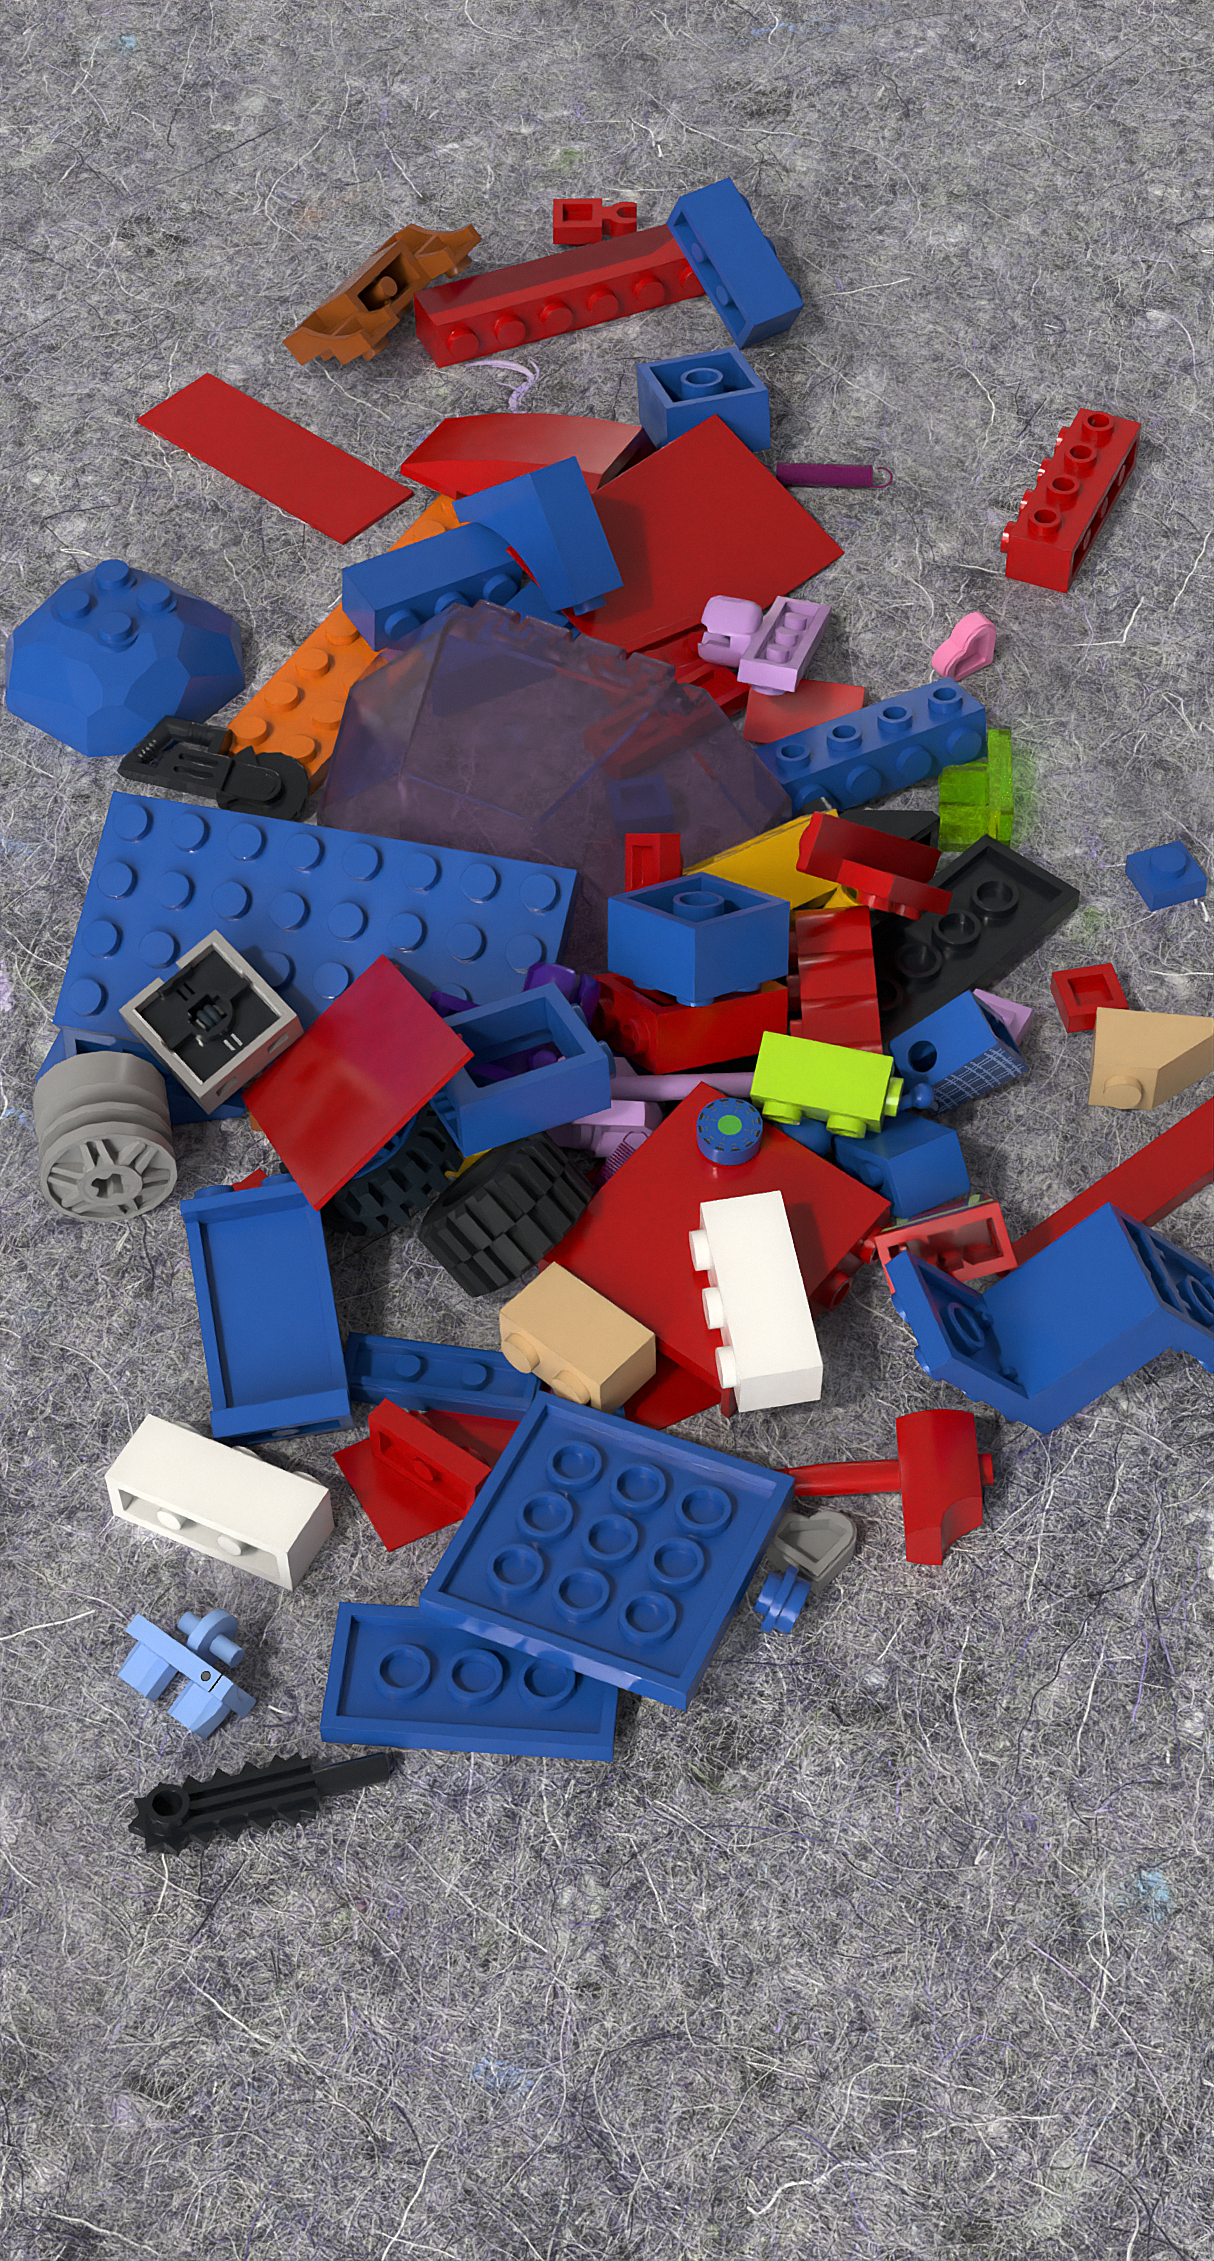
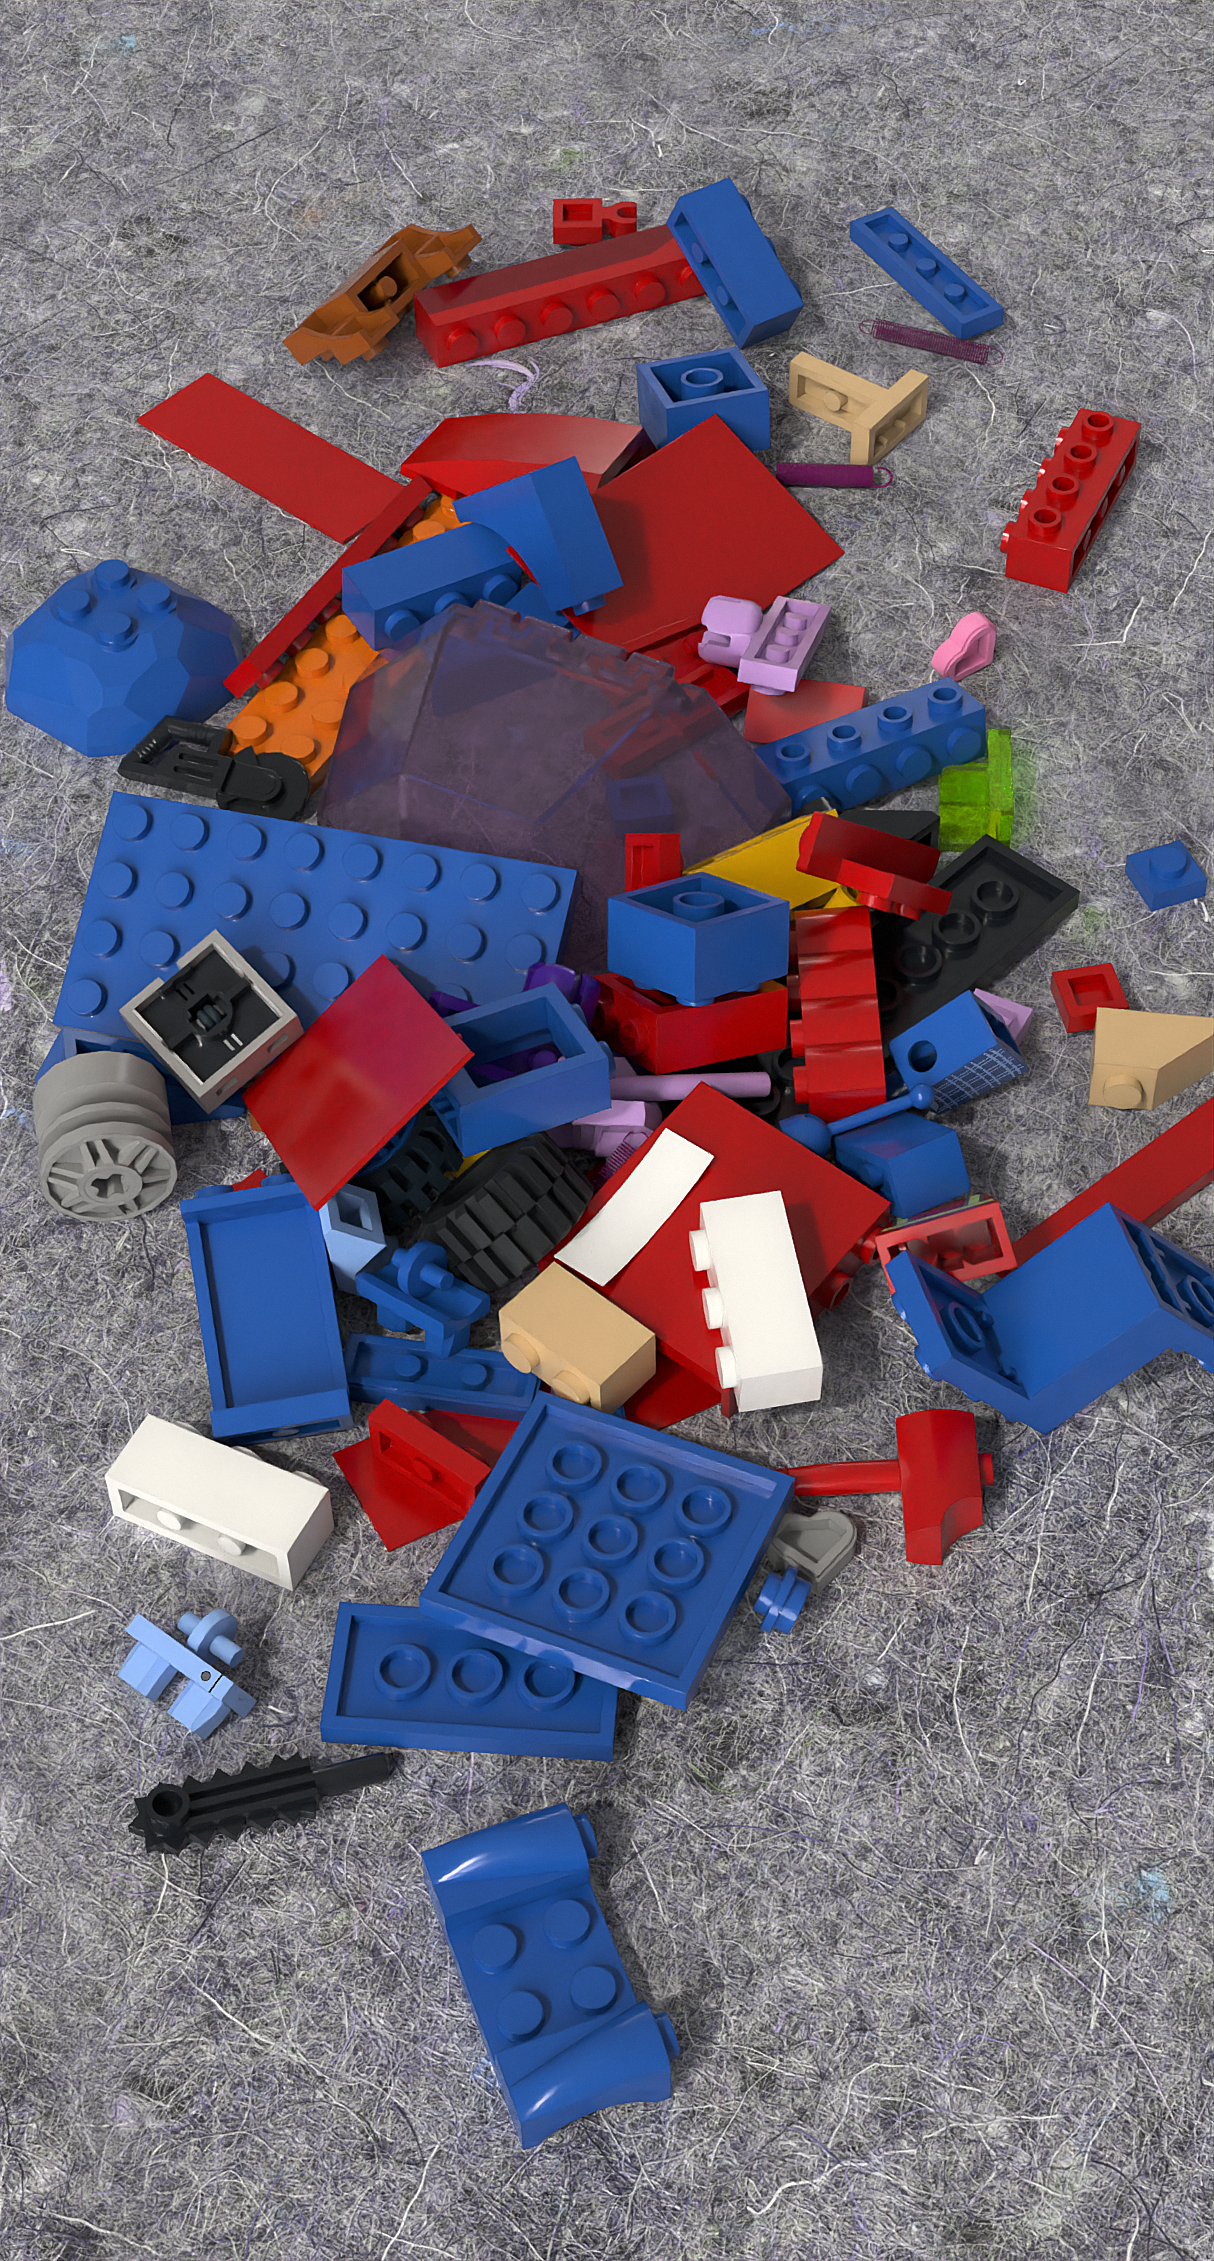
(321, 600): none -> red plate
(355, 1235): none -> light blue slope
(422, 1293): none -> blue hips
(546, 1972): none -> blue piece
(636, 1208): none -> white sticker
(729, 1131): blue tile -> none
(824, 1083): lime brick -> none
(870, 412): none -> tan bracket
(923, 333): none -> magenta piece
(926, 273): none -> blue plate

